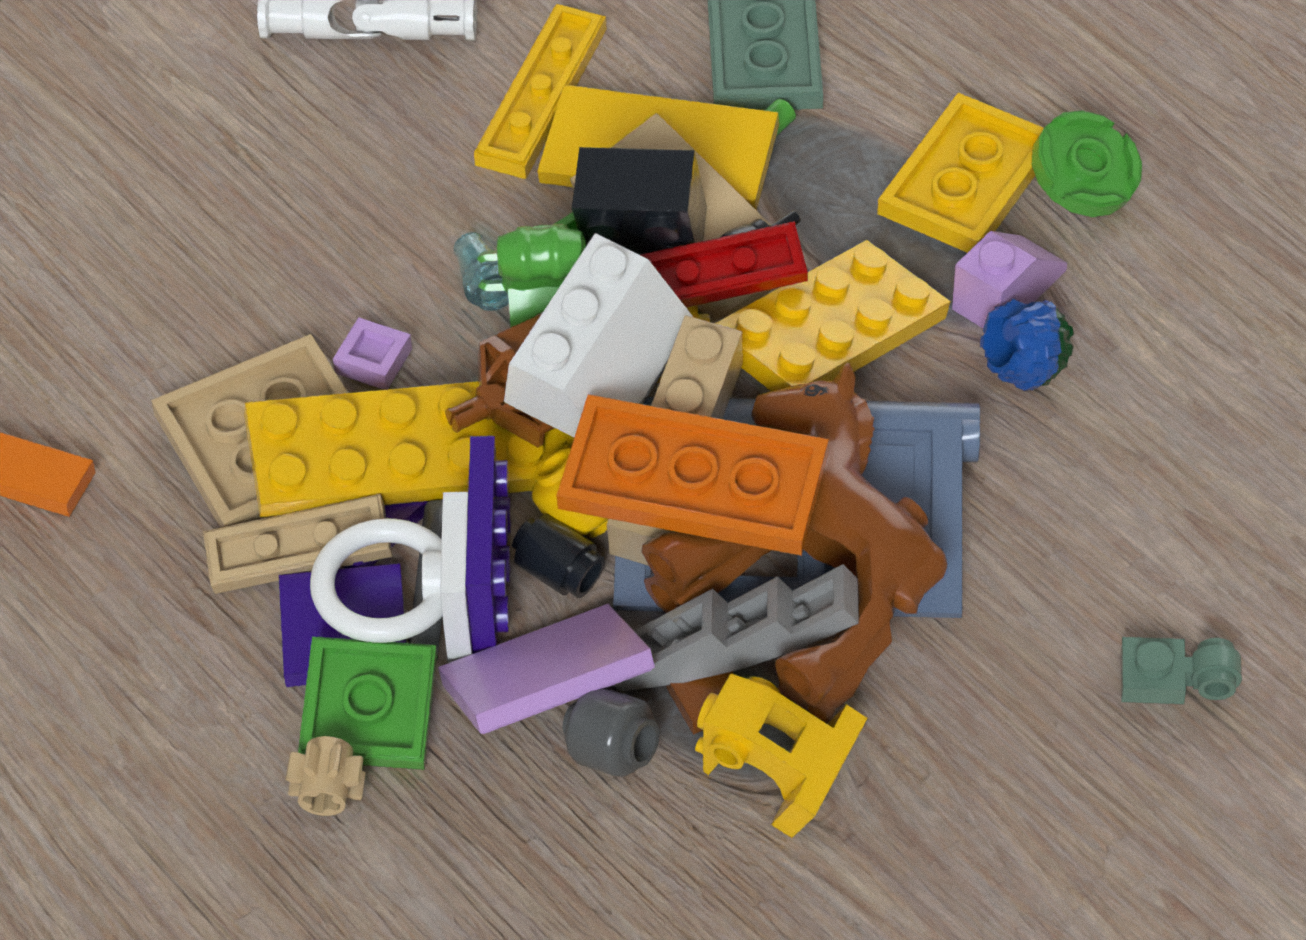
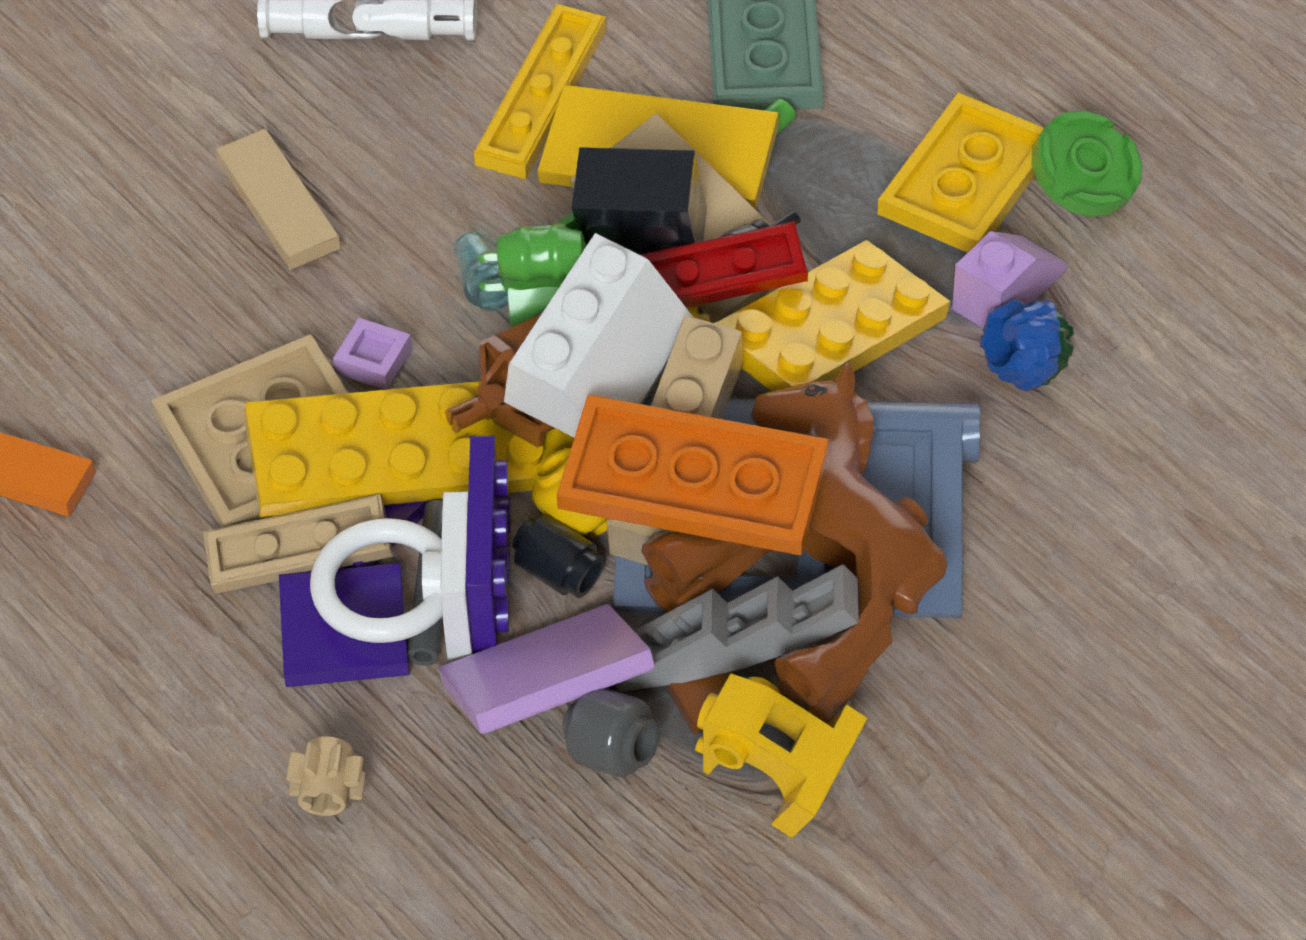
(278, 199): none -> tan tile
(371, 699): bright green tile -> none
(1159, 671): sand green plate -> none

